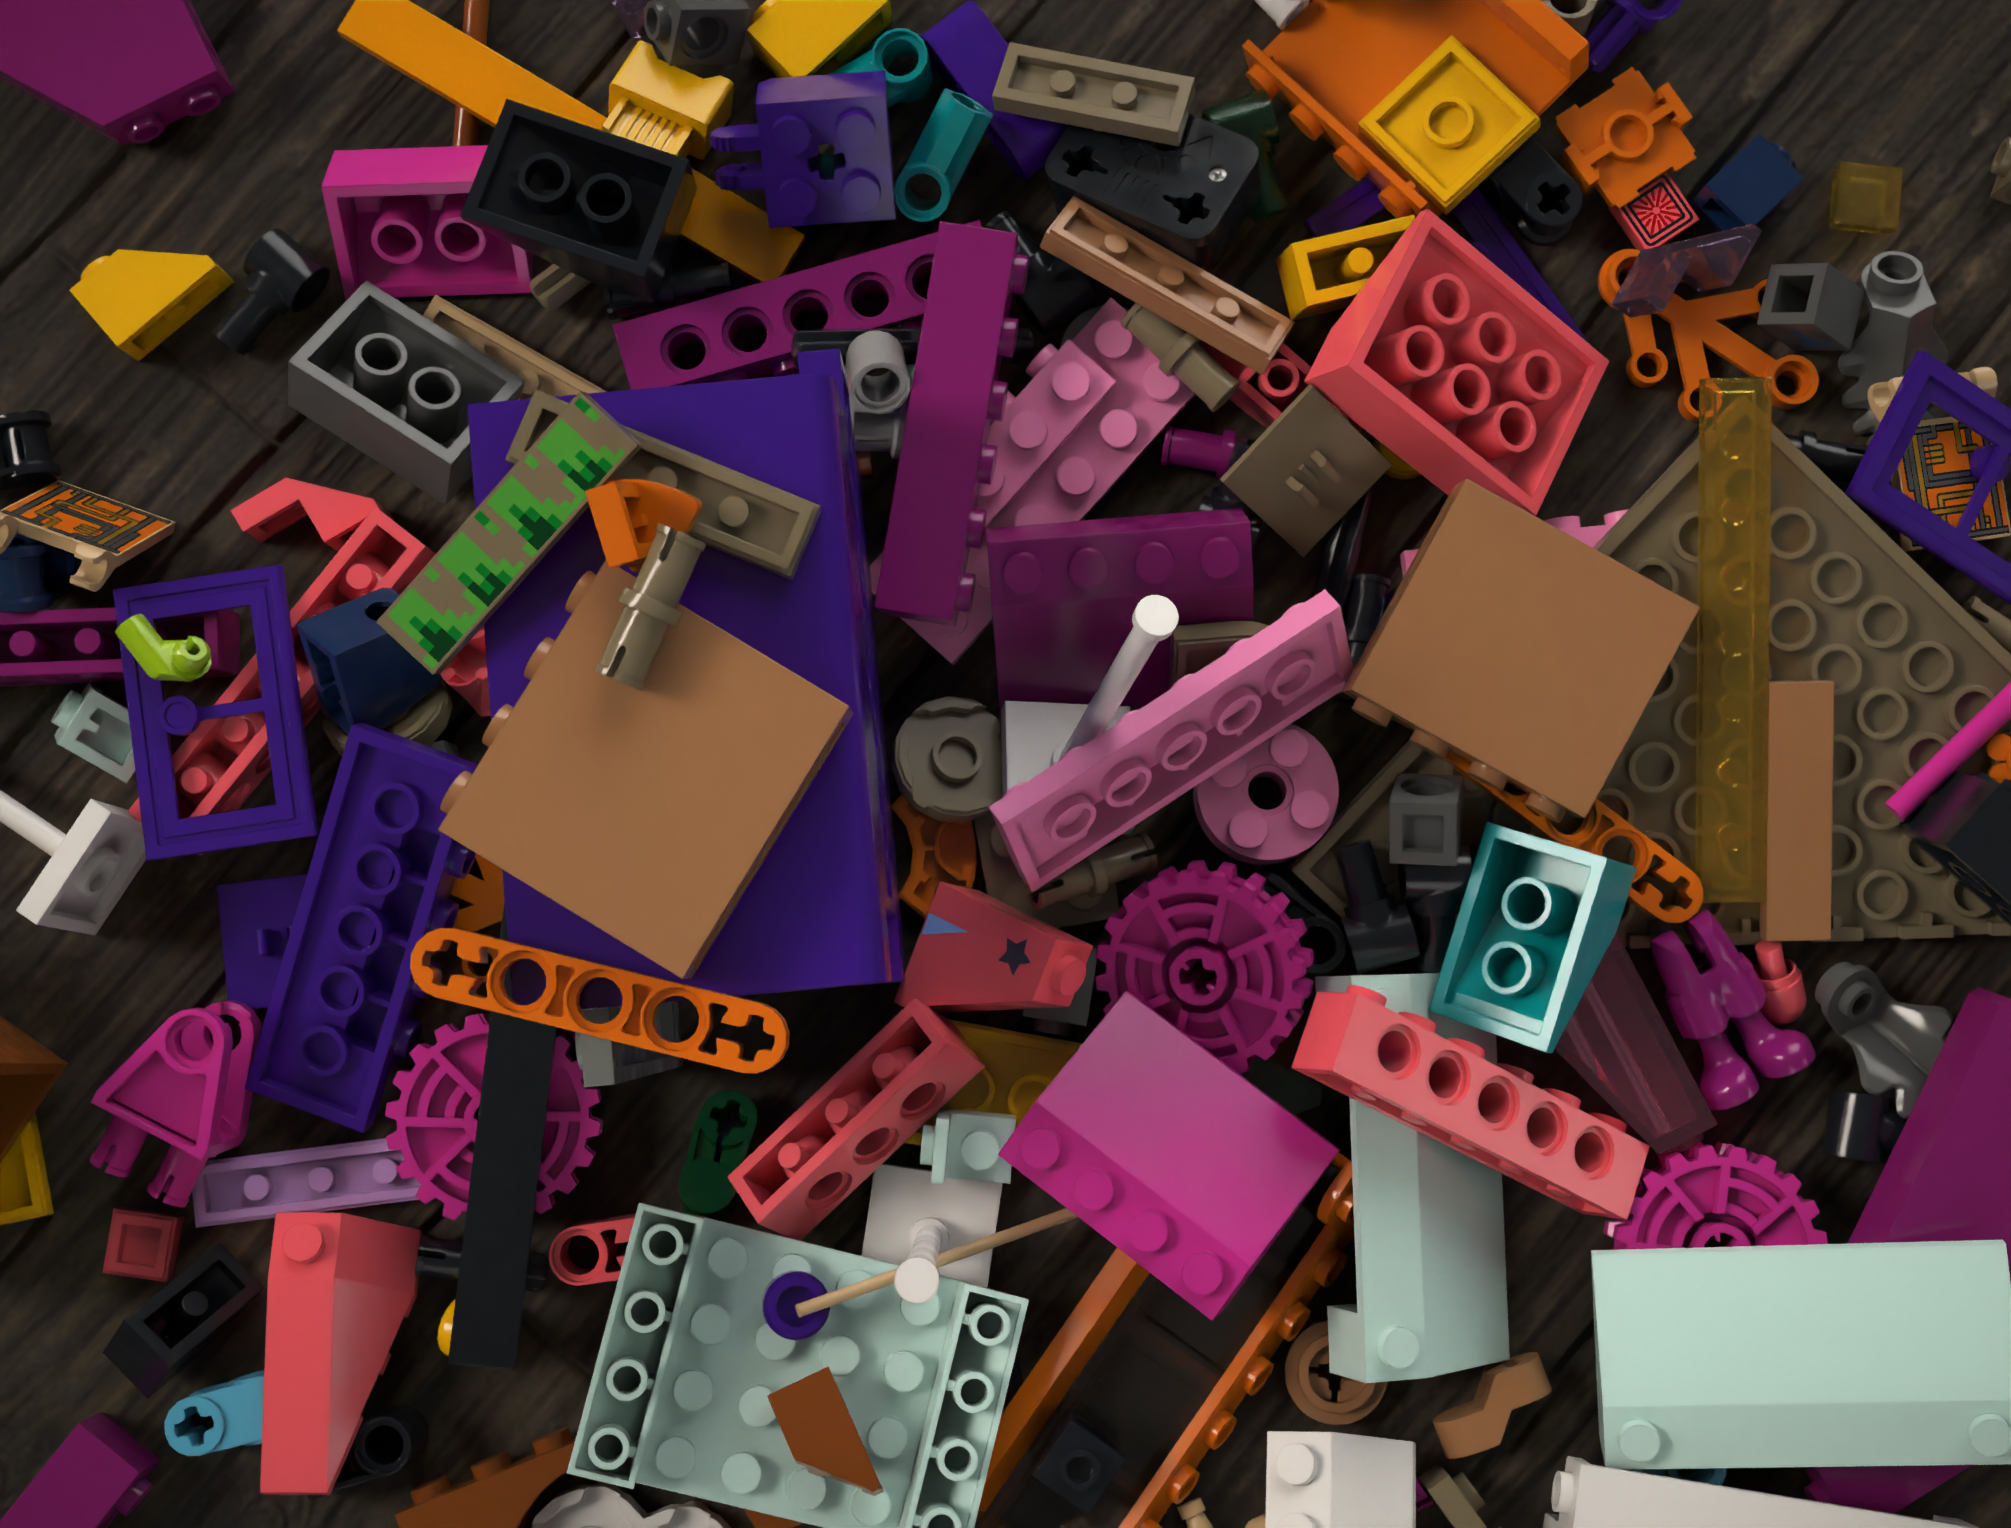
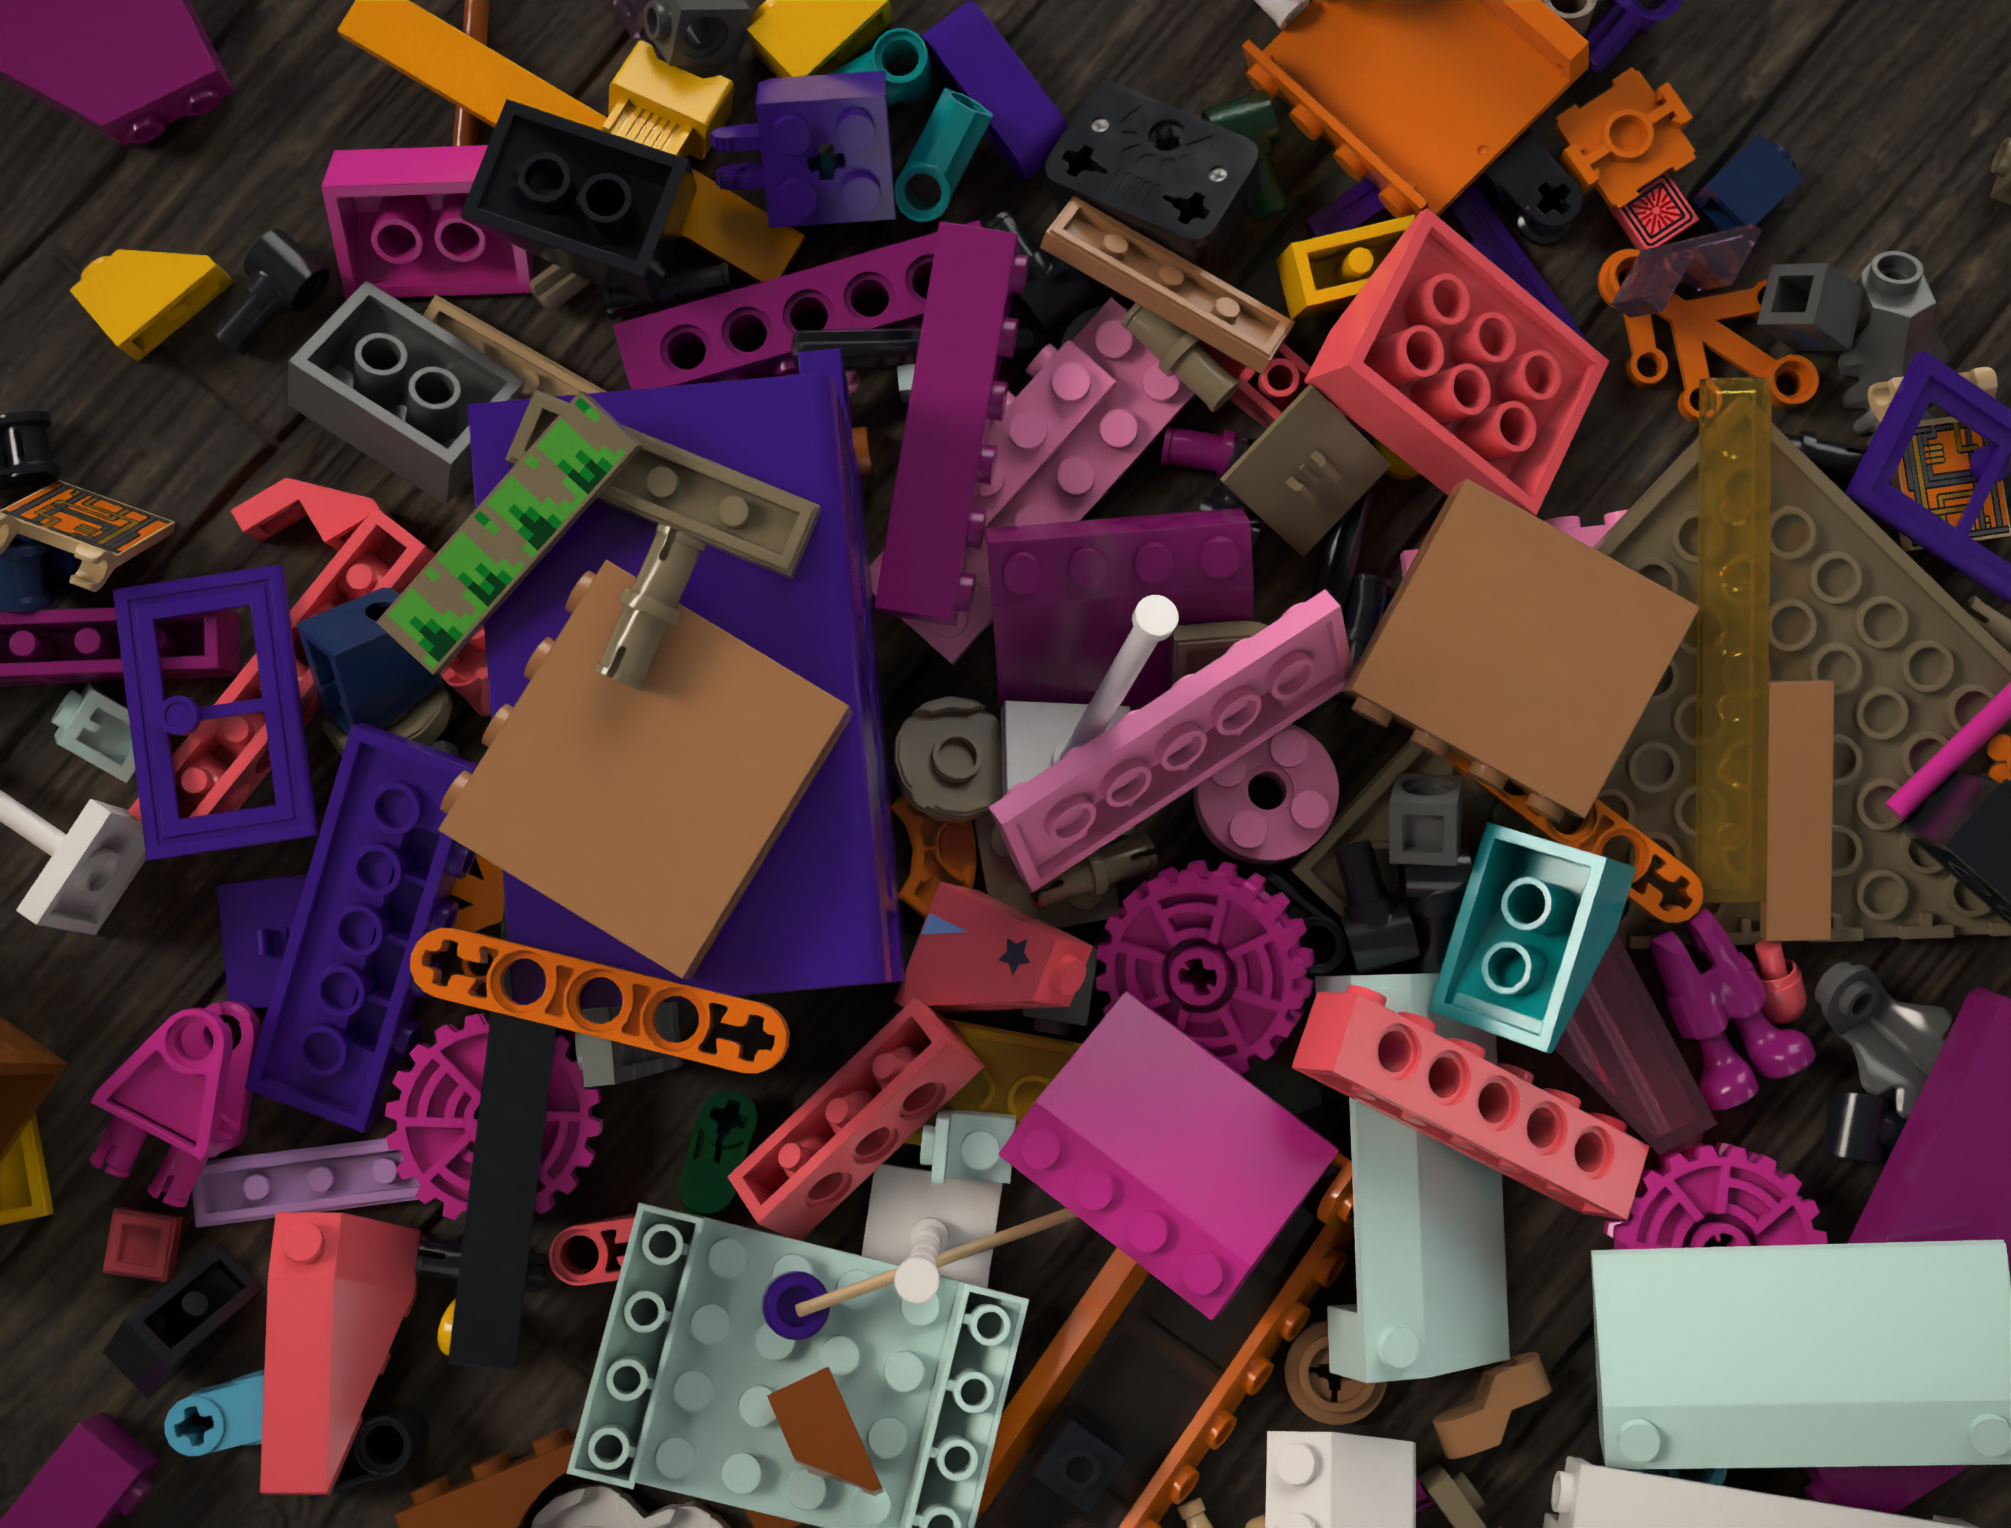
(164, 658): lime arm -> none
(629, 513): orange tile -> none
(881, 401): light grey piece -> none
(1094, 94): dark tan plate -> none
(1449, 124): yellow tile -> none
(1865, 198): clear yellow tile -> none

